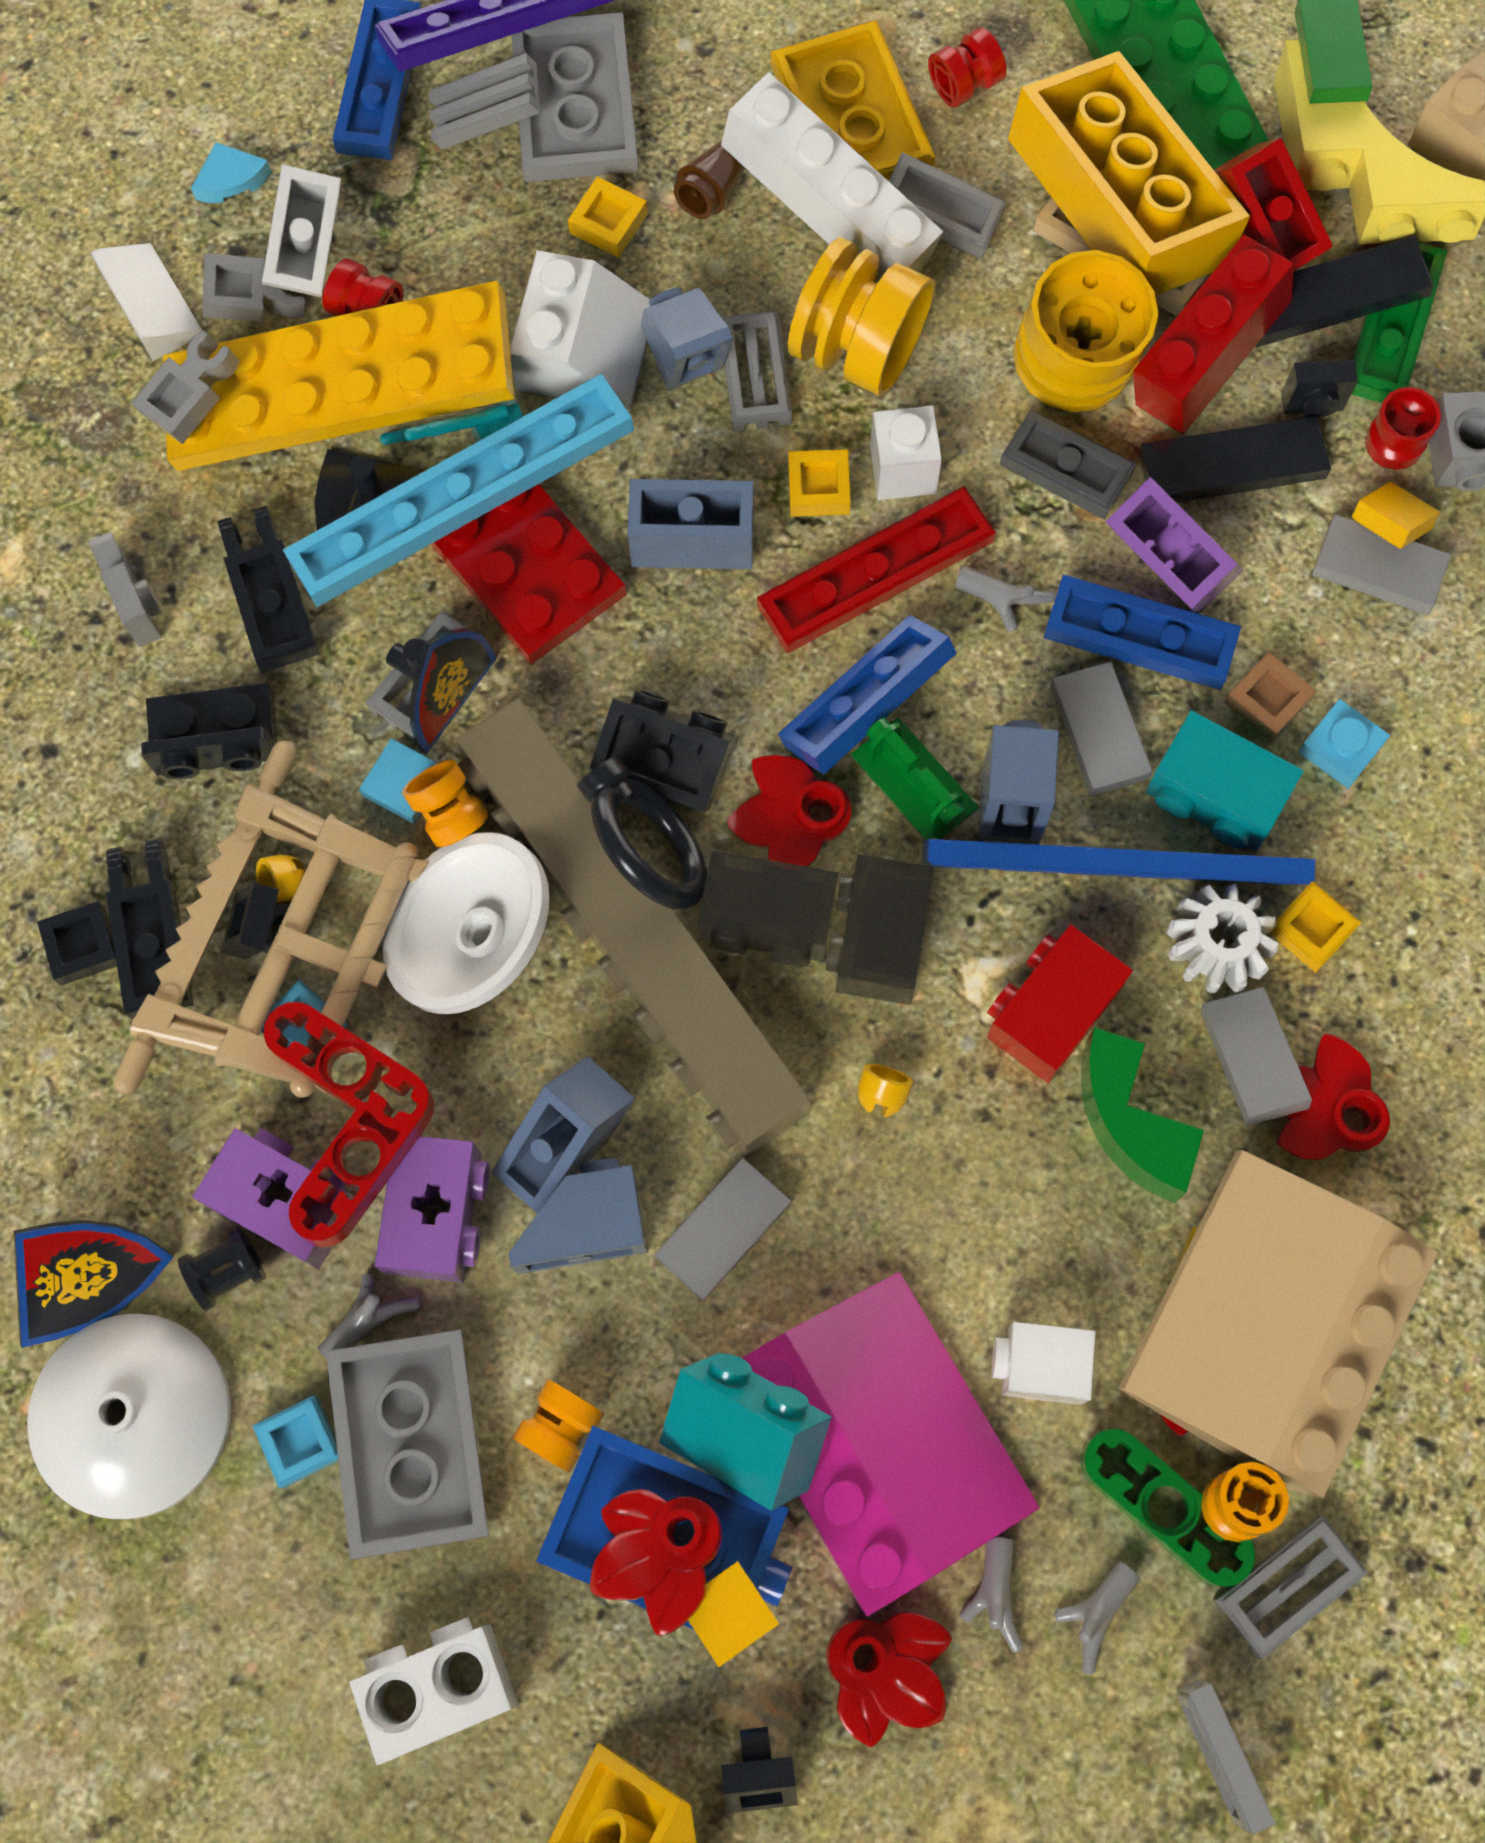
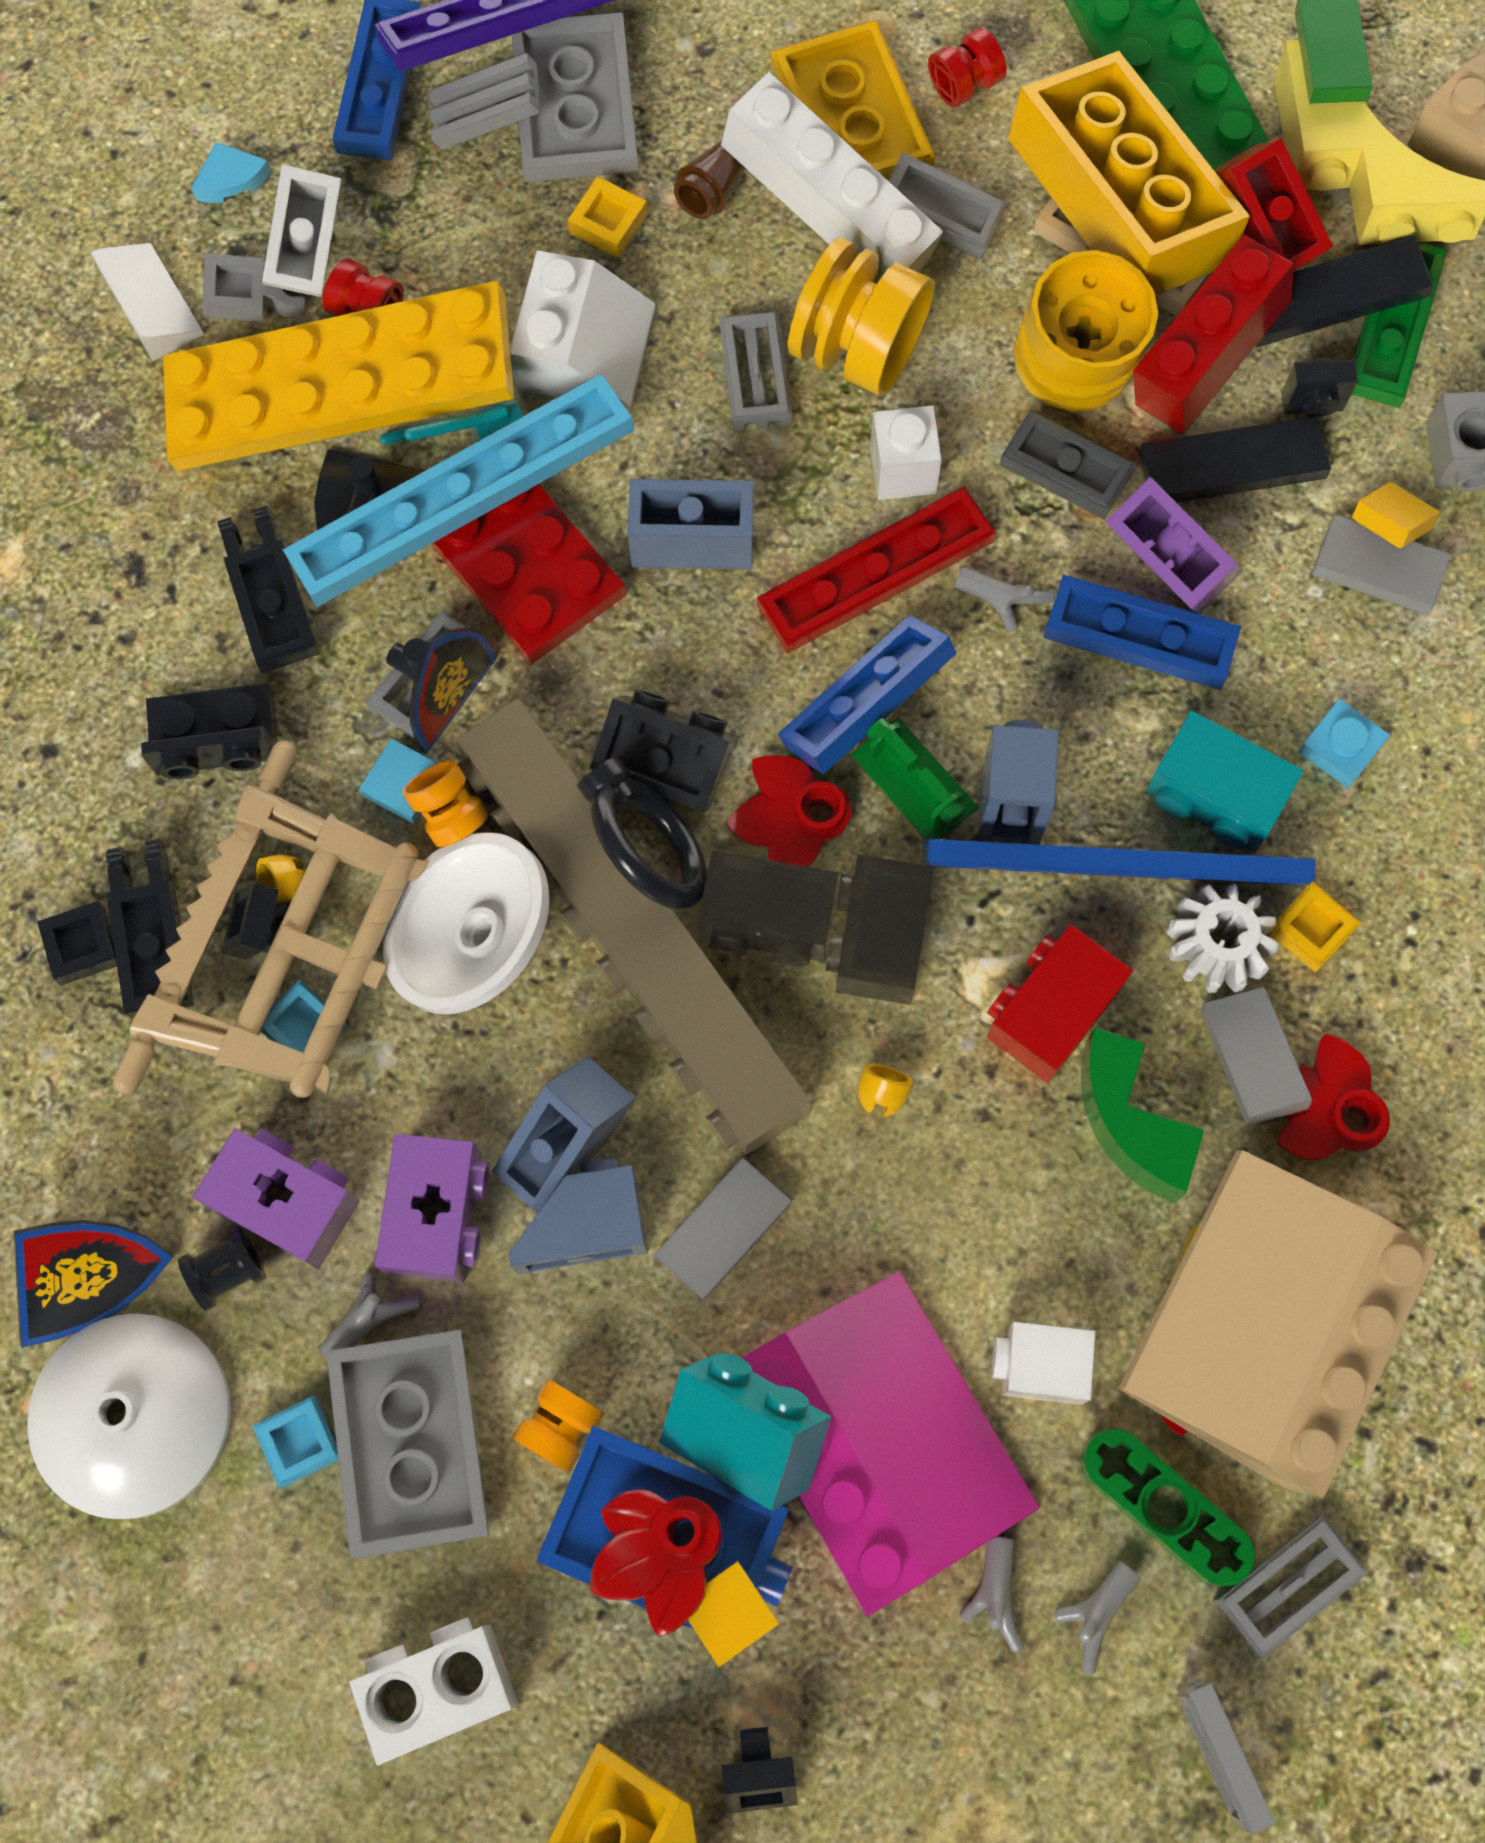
(132, 599): light grey plate -> none
(182, 394): light grey plate -> none
(368, 1122): red beam -> none
(685, 336): sand blue slope -> none
(819, 483): yellow plate -> none
(896, 1681): red plate -> none
(1101, 729): light grey tile -> none
(1231, 1508): light orange wheel -> none
(1270, 697): medium nougat plate -> none
(1402, 428): red wheel -> none

